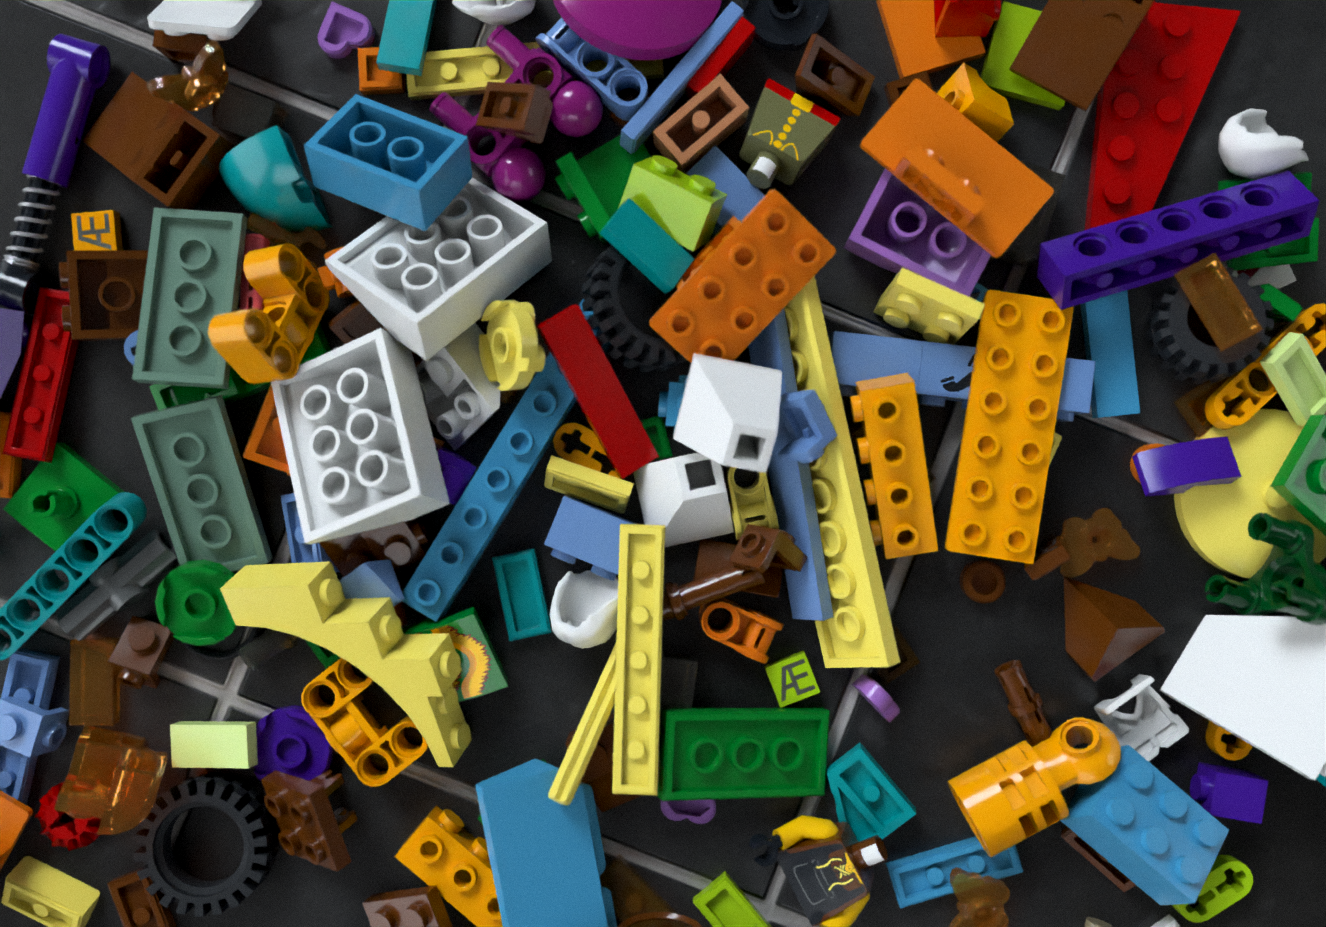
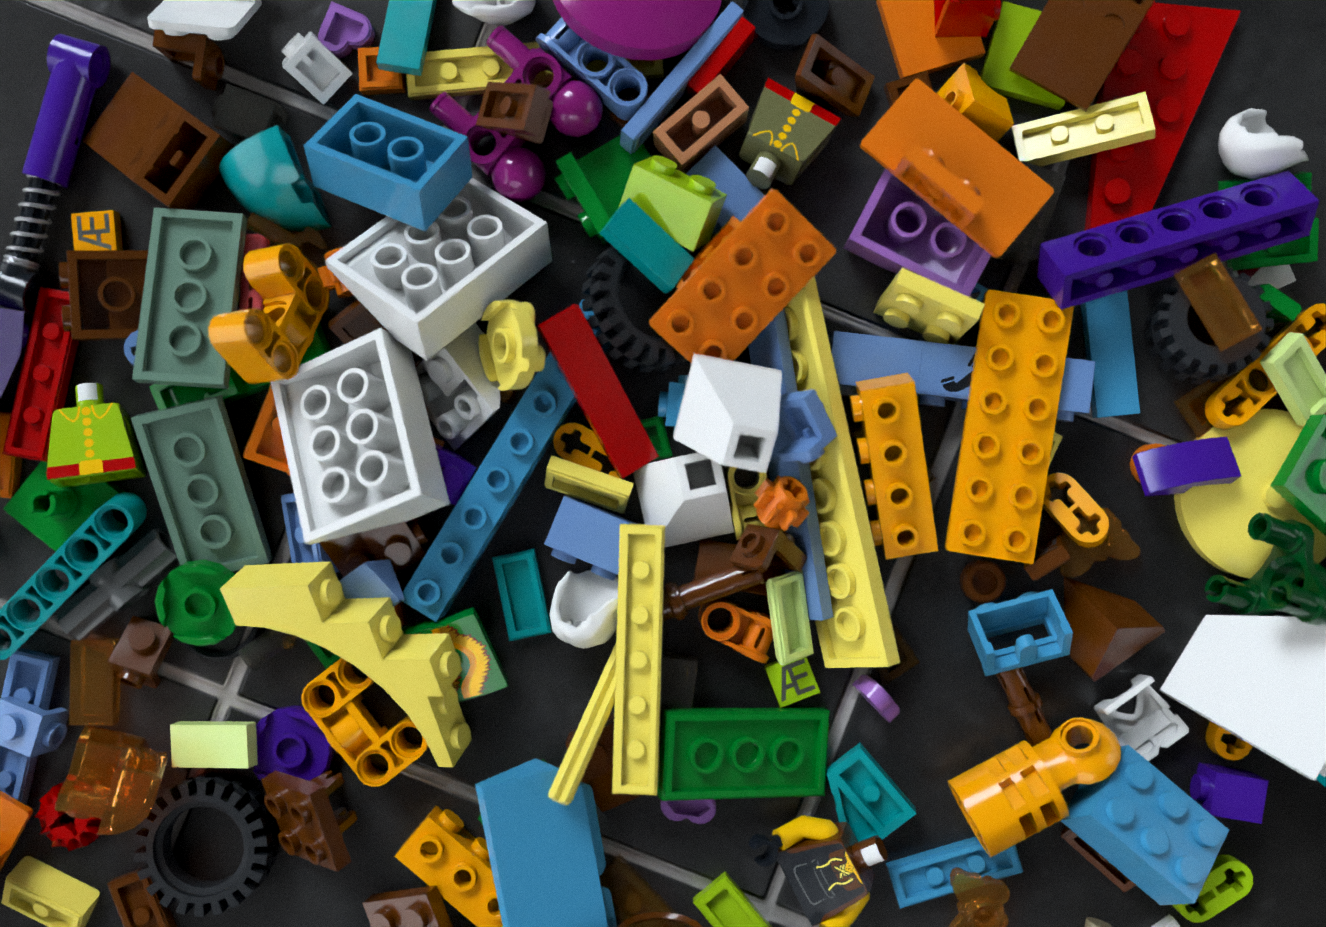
(92, 442): none -> lime torso
(196, 85): clear orange animal -> none
(314, 66): none -> white bracket
(782, 503): none -> orange gear
(789, 617): none -> yellowish green tile
(1016, 614): none -> dark azure window
(1081, 503): none -> light orange beam
(1084, 133): none -> light yellow plate

